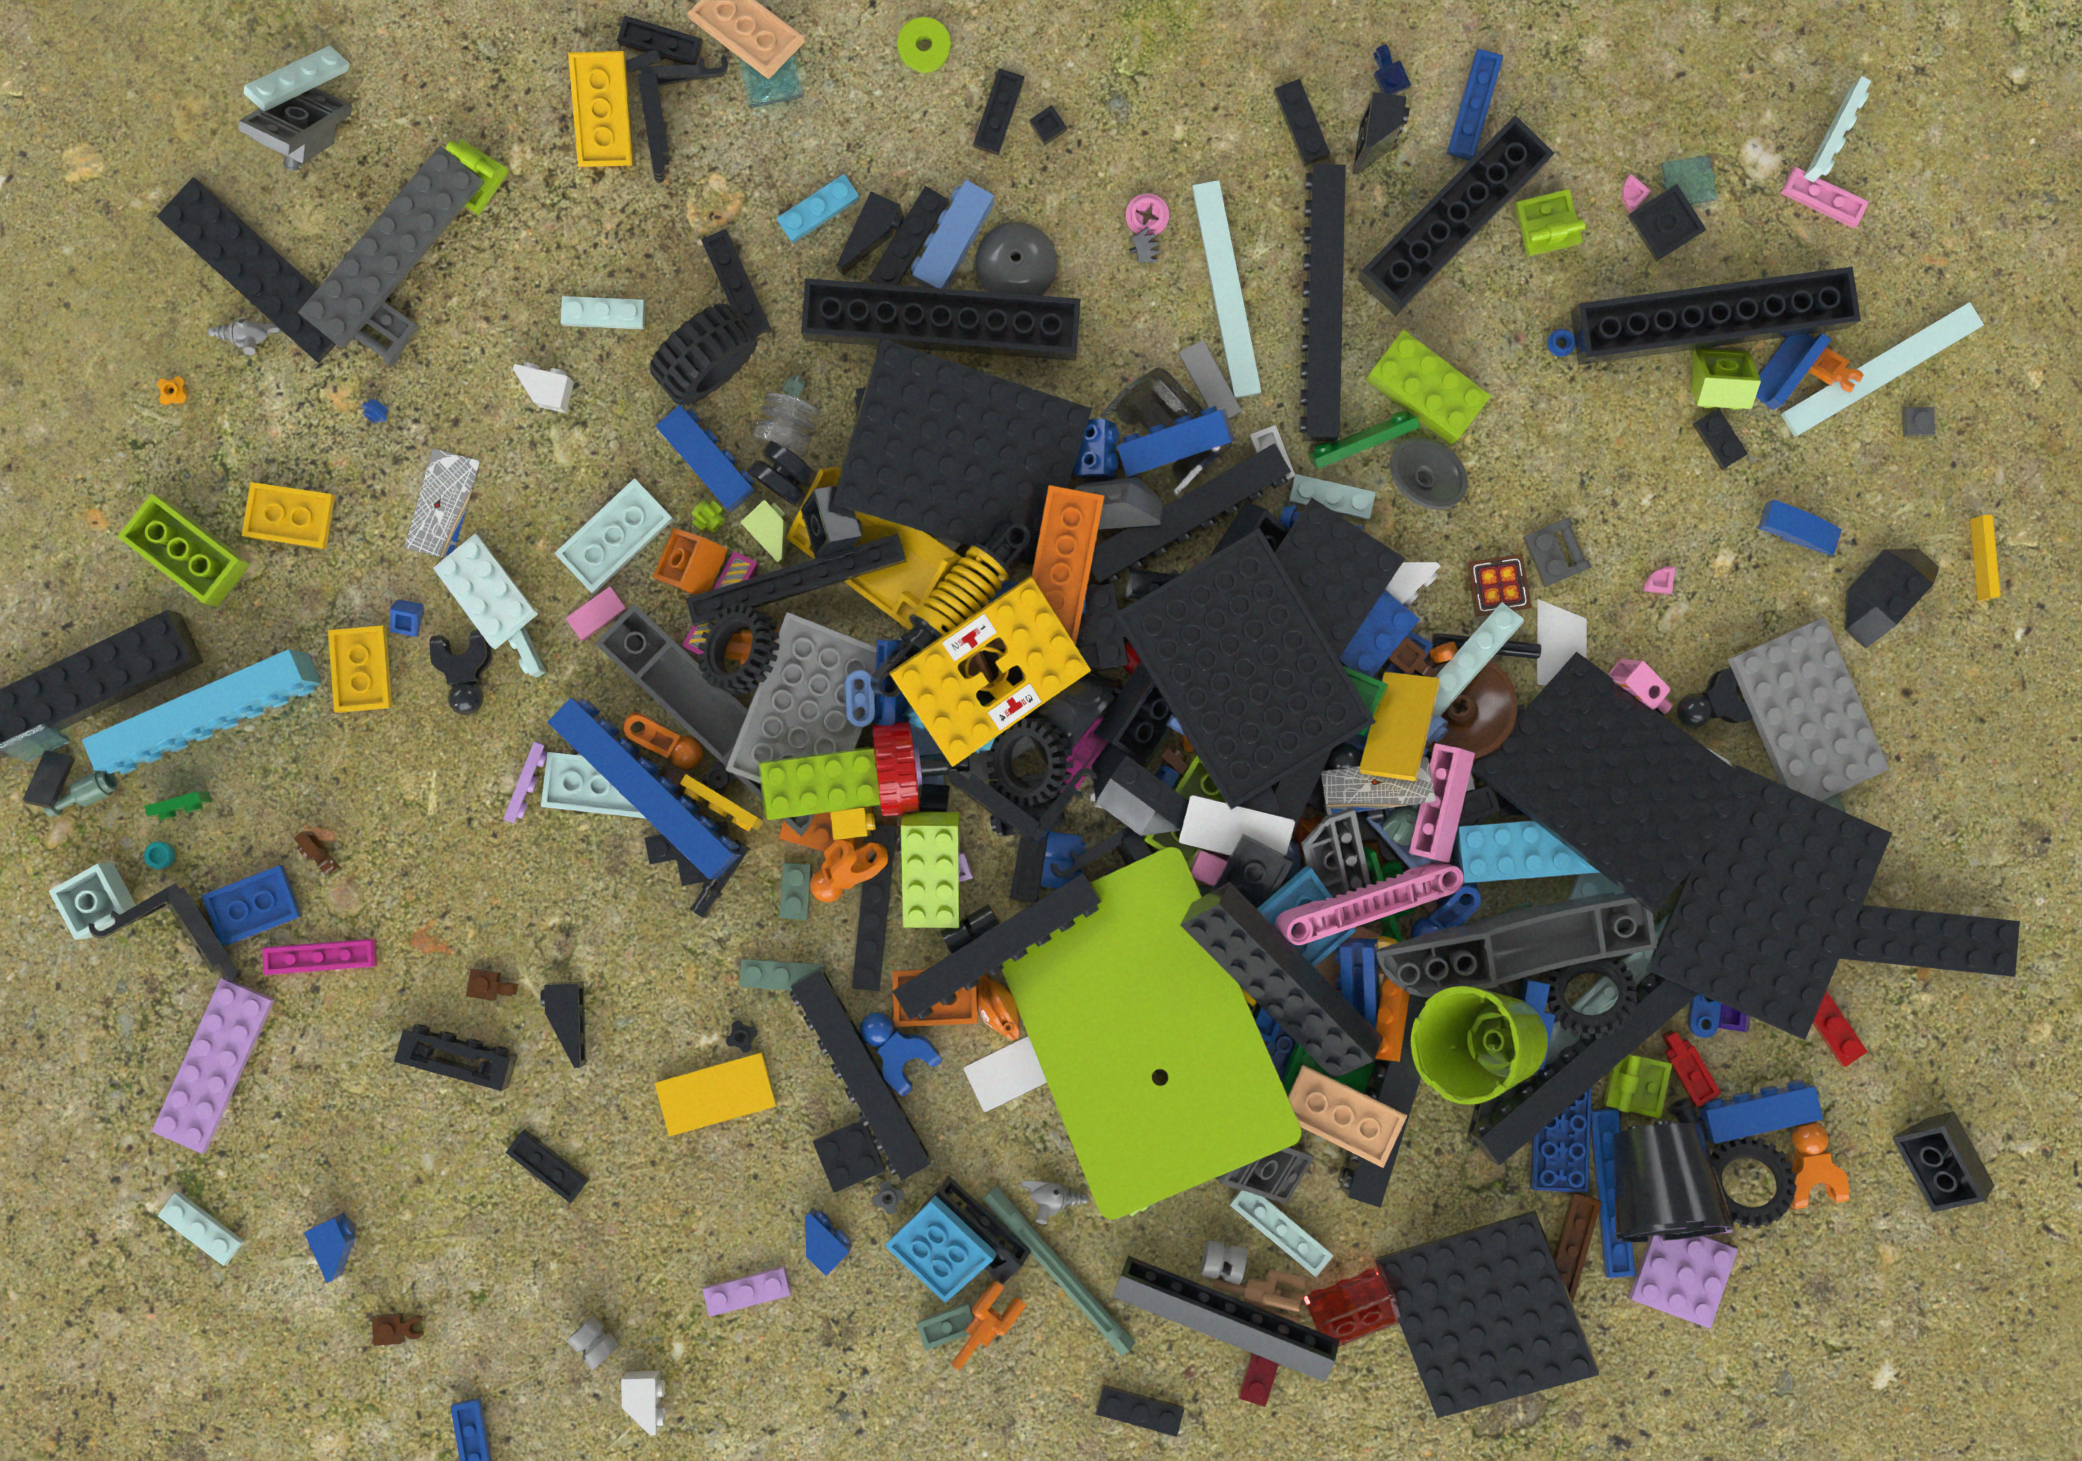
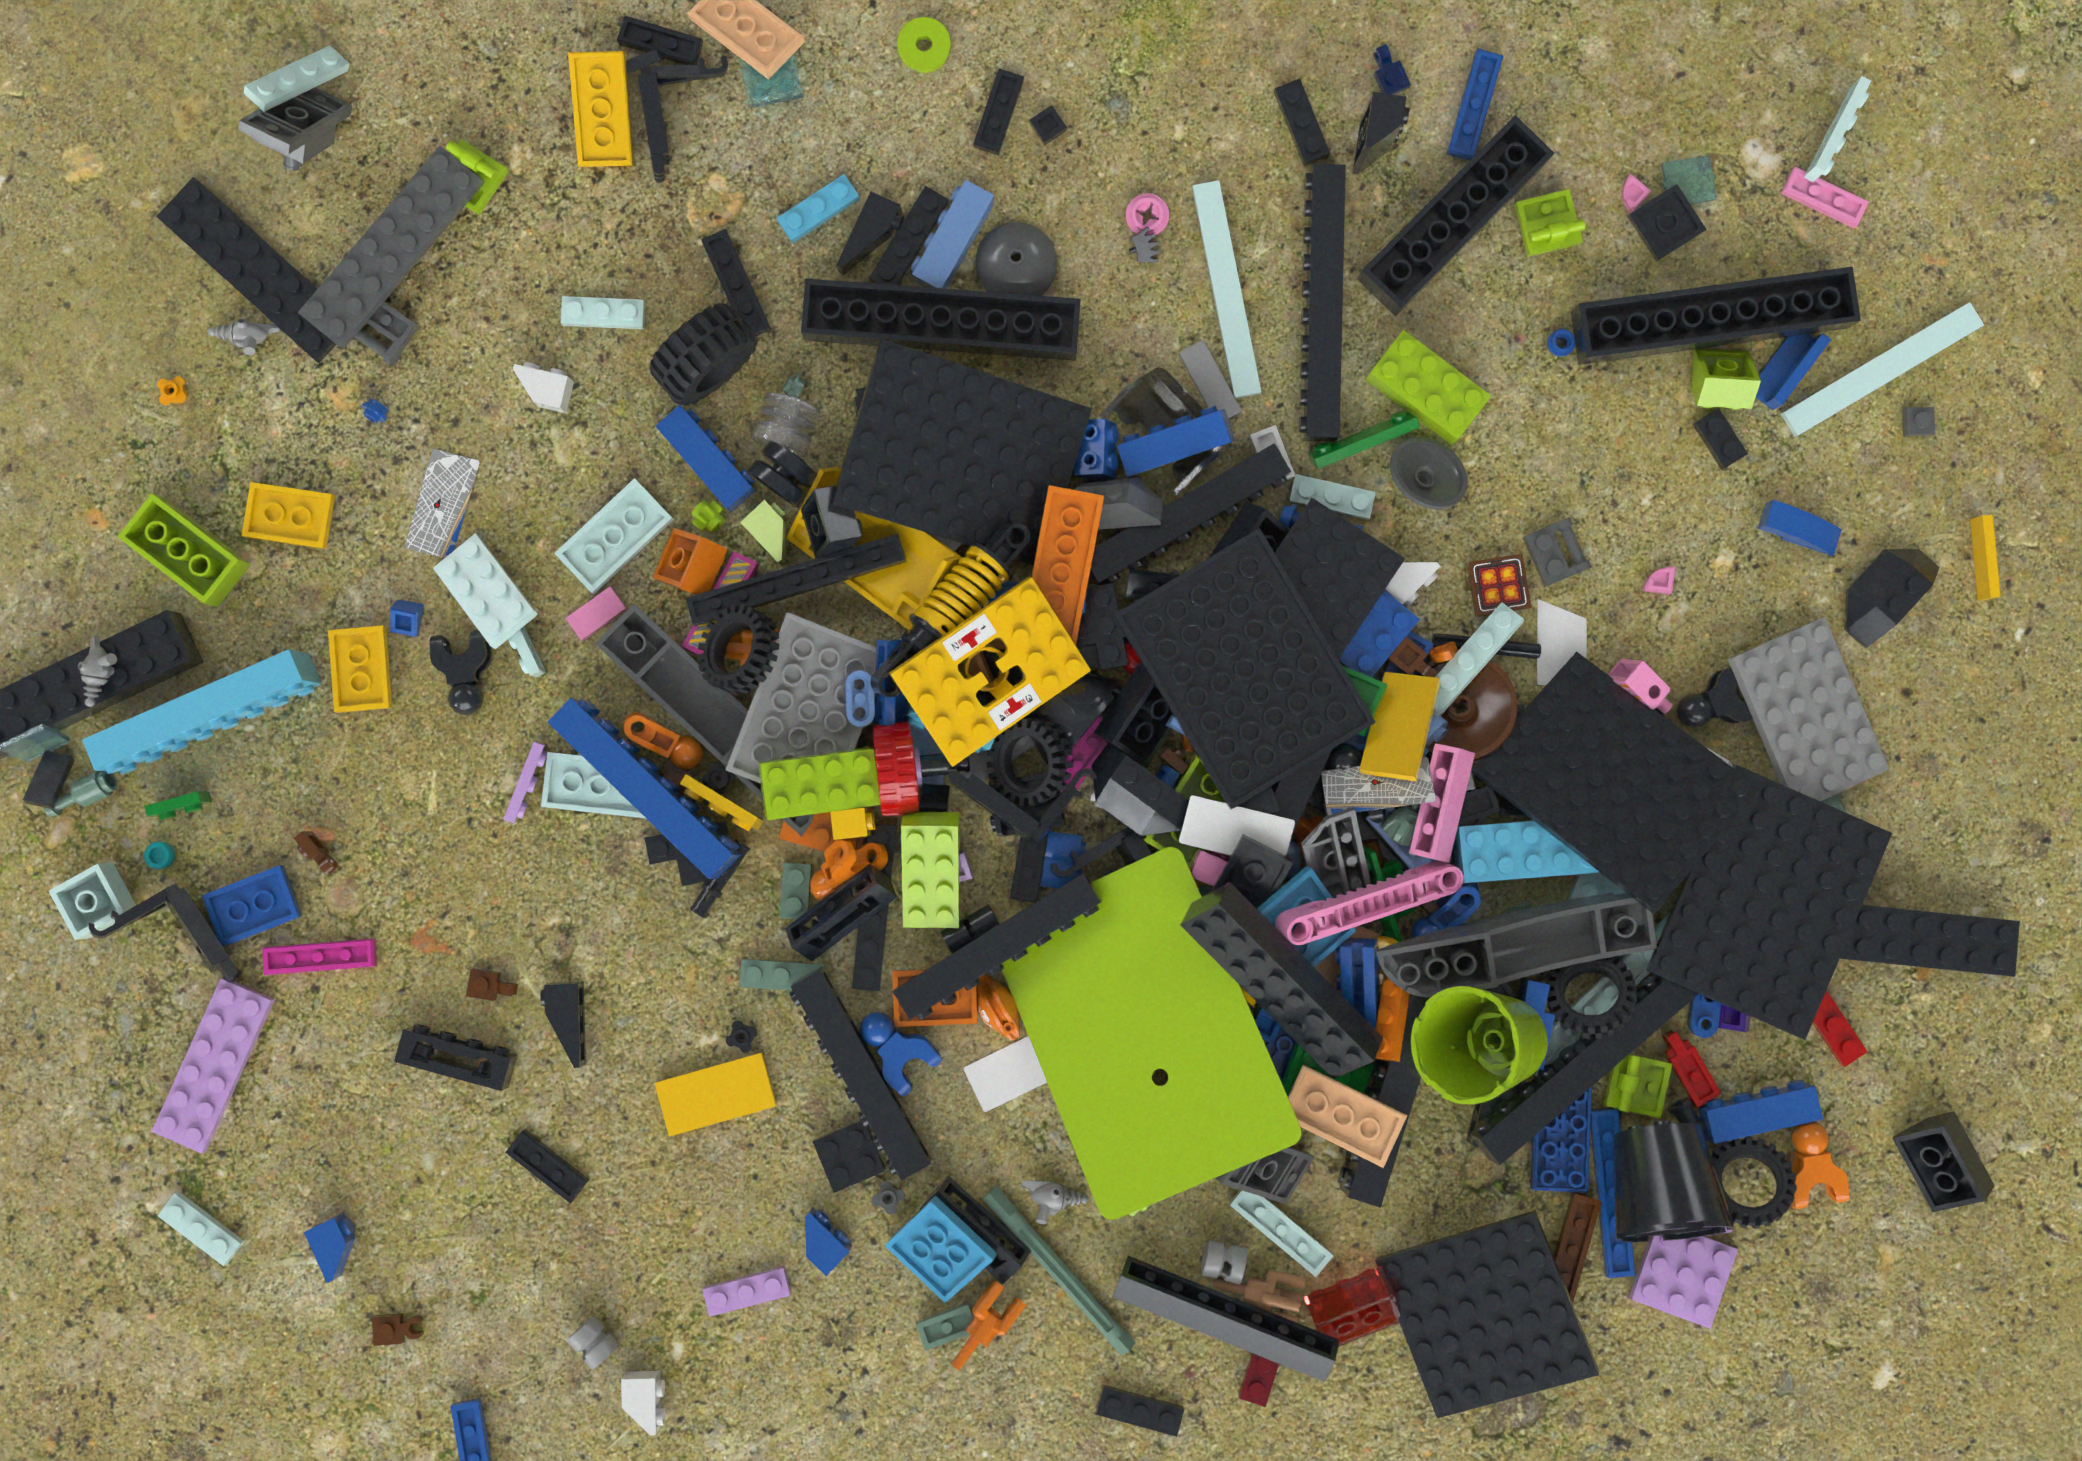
(96, 670): none -> light grey piece
(840, 913): none -> black brick
(1833, 367): orange plate -> none

